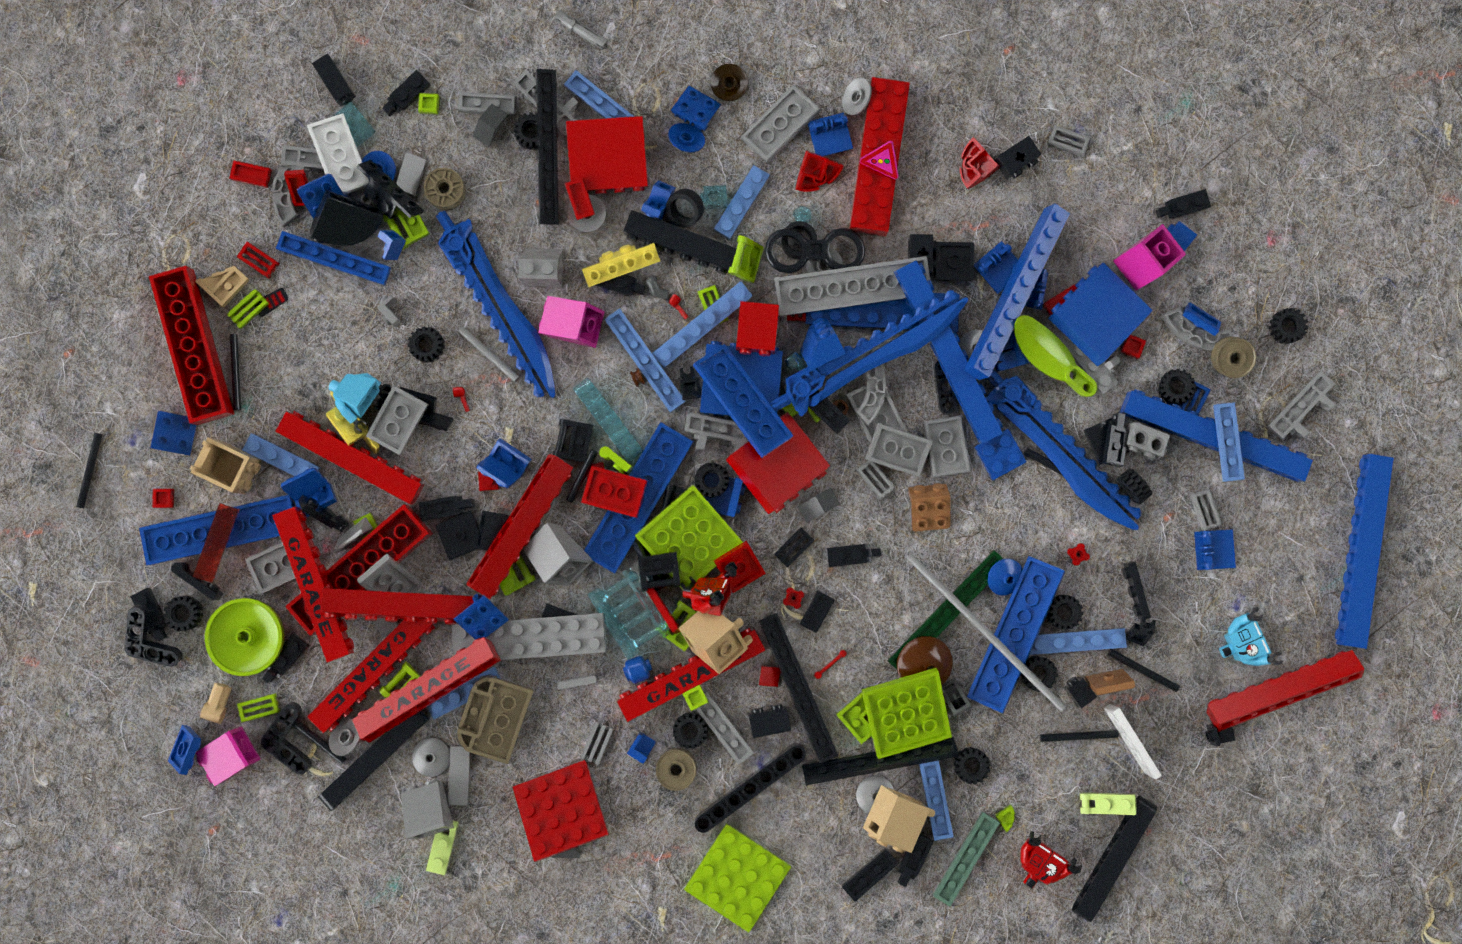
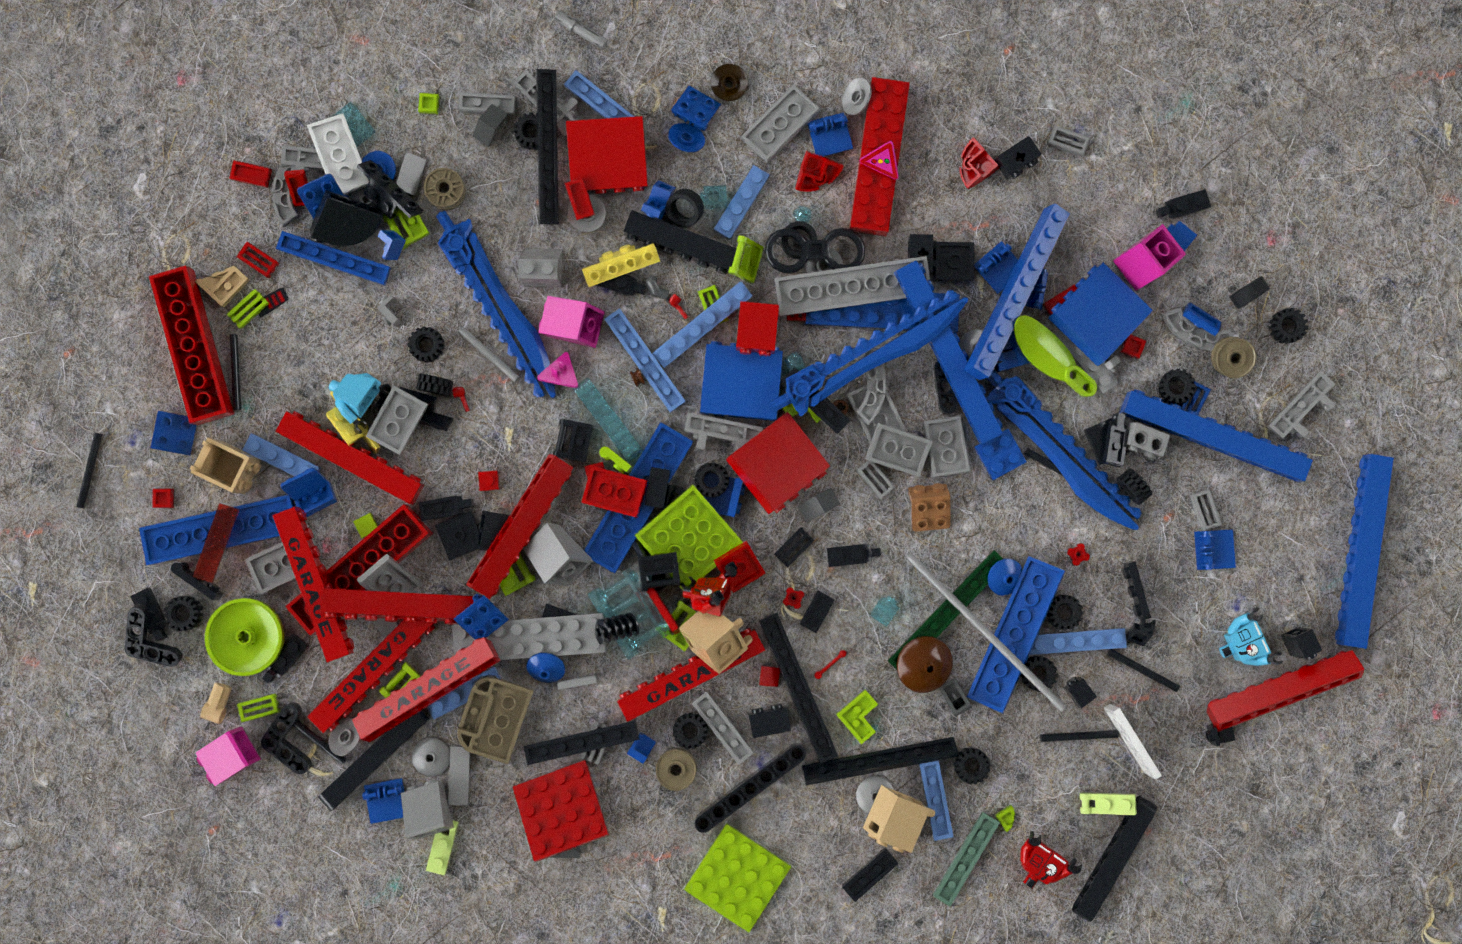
(184, 750): blue plate -> none
(324, 515): black hinge -> none
(334, 80): black brick -> none
(353, 535): light grey slope -> none
(384, 800): none -> blue hinge
(406, 93): black hinge -> none
(434, 385): none -> black tyre
(504, 464): blue bracket -> none
(545, 667): none -> blue dish
(560, 372): none -> dark pink piece
(581, 476): black bar -> none
(581, 742): none -> black plate
(616, 626): none -> black piece
(637, 669): blue head -> none
(657, 487): none -> black tile
(689, 386): black plate -> none
(695, 697): lime plate -> none
(743, 400): blue plate -> none
(821, 344): blue slope -> none
(884, 610): none -> clear light blue brick
(907, 713): lime plate -> none
(913, 862): black hinge -> none
(1110, 682): medium nougat plate -> none
(1228, 442): medium blue plate -> none
(1249, 292): none -> black tyre
(1301, 643): none -> black brick

